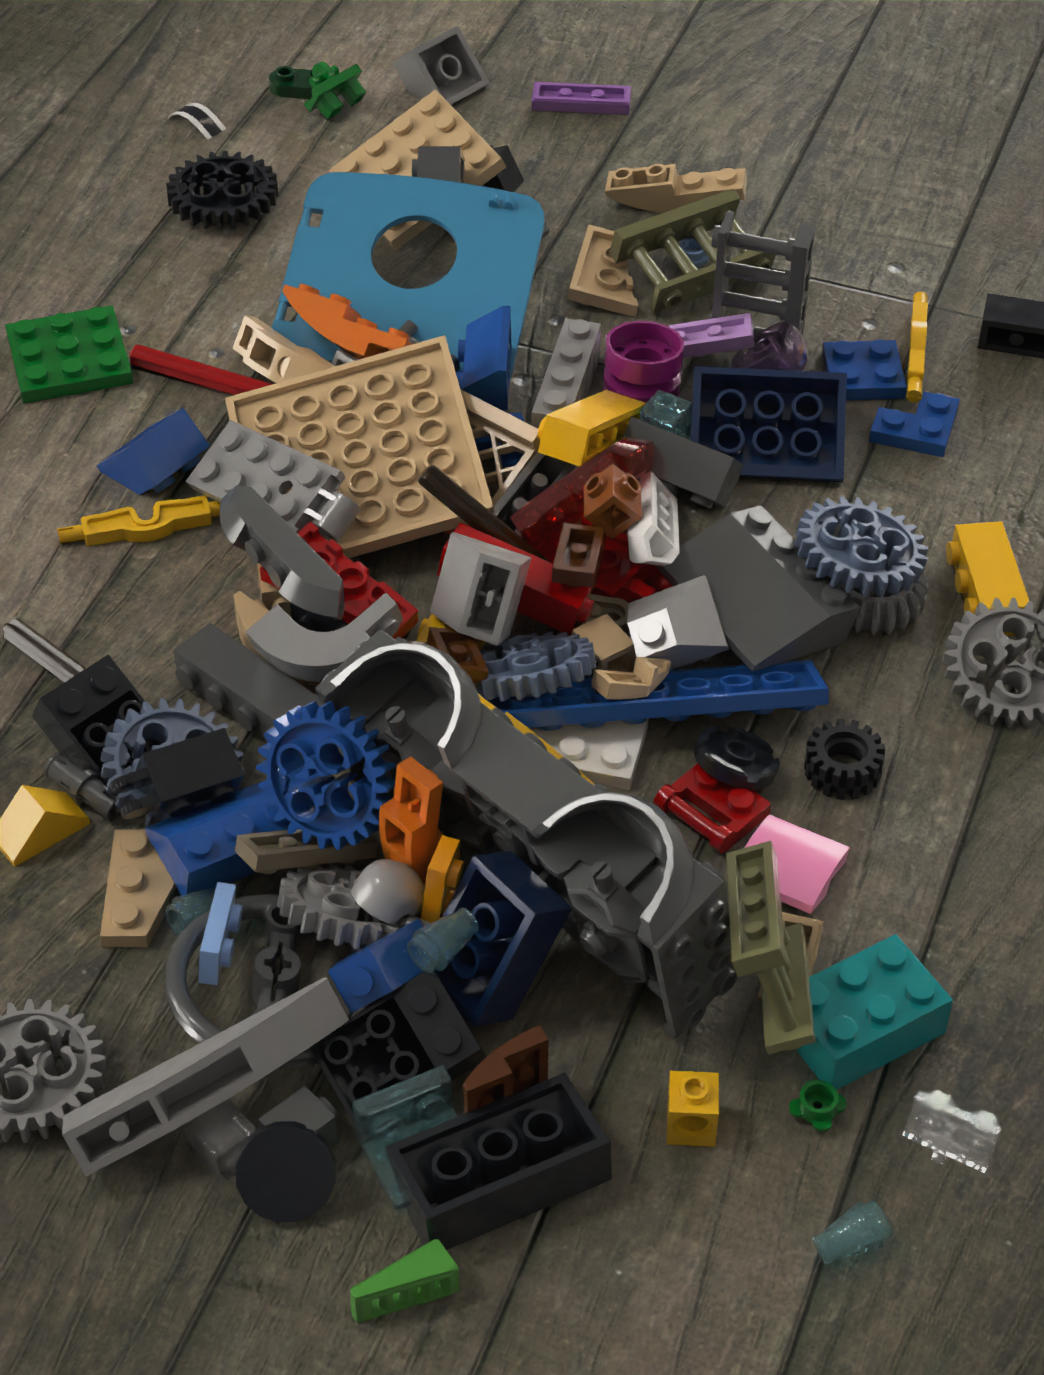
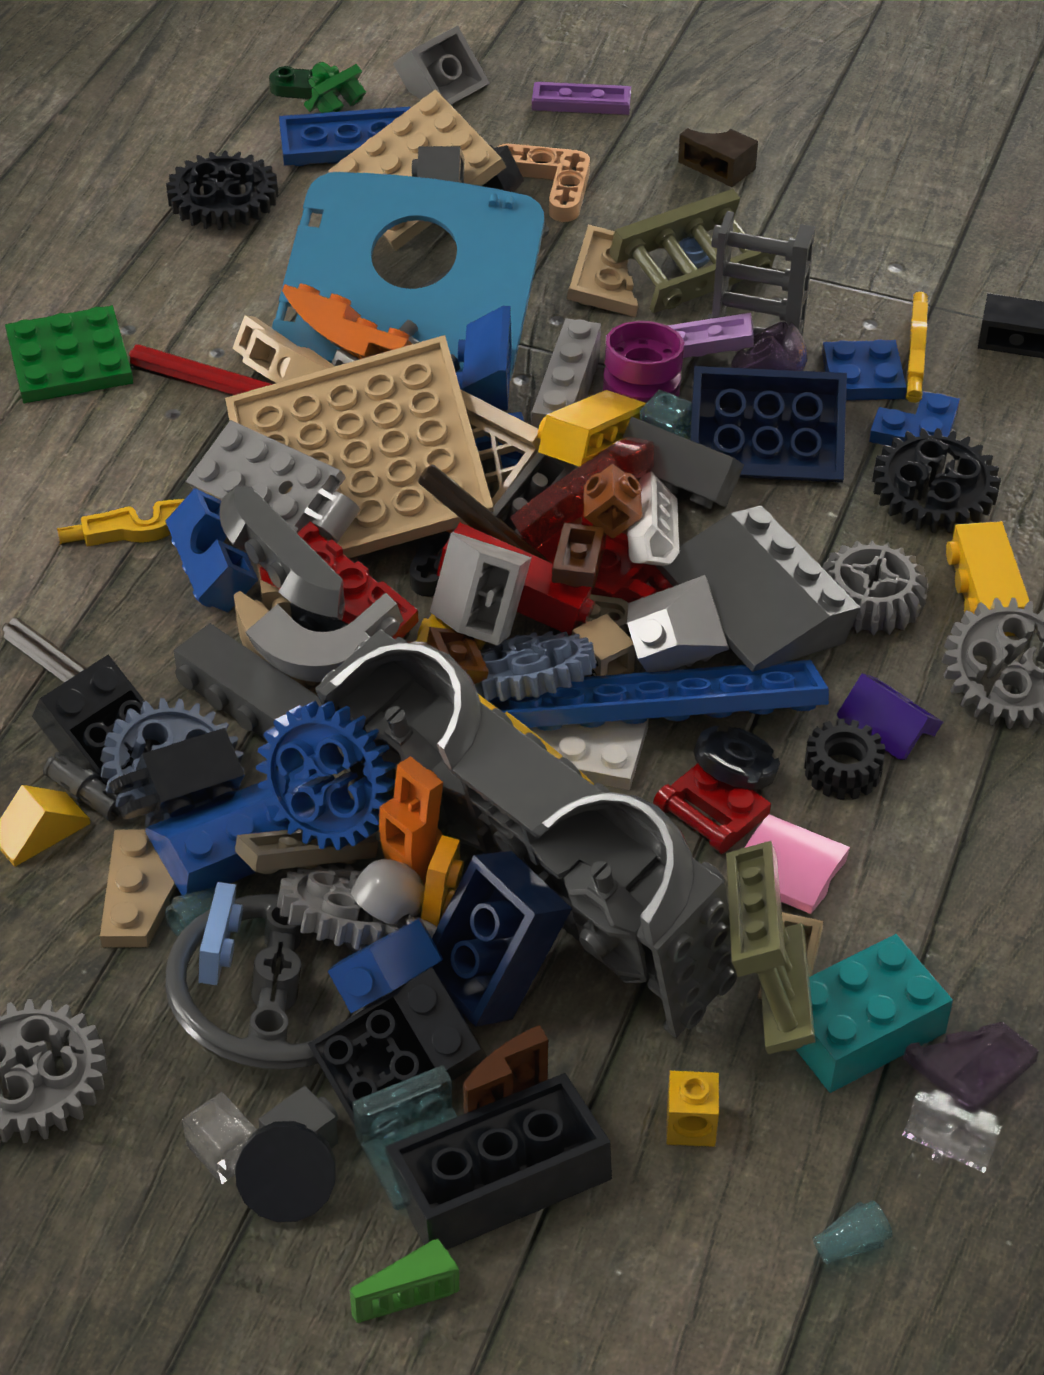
(156, 454): blue slope -> none
(200, 1077): light grey slope -> none
(202, 118): sticker -> none
(212, 566): none -> blue arch
(331, 134): none -> blue plate
(425, 562): none -> black beam
(441, 940): clear light blue cone -> none
(557, 168): none -> light nougat beam
(627, 685): tan slope -> none
(662, 189): tan slope -> none
(721, 156): none -> dark brown arch
(822, 1094): green plate -> none
(861, 546): sand blue gear -> none
(888, 714): none -> dark purple panel
(952, 496): none -> black gear
(974, 1064): none -> clear purple wing

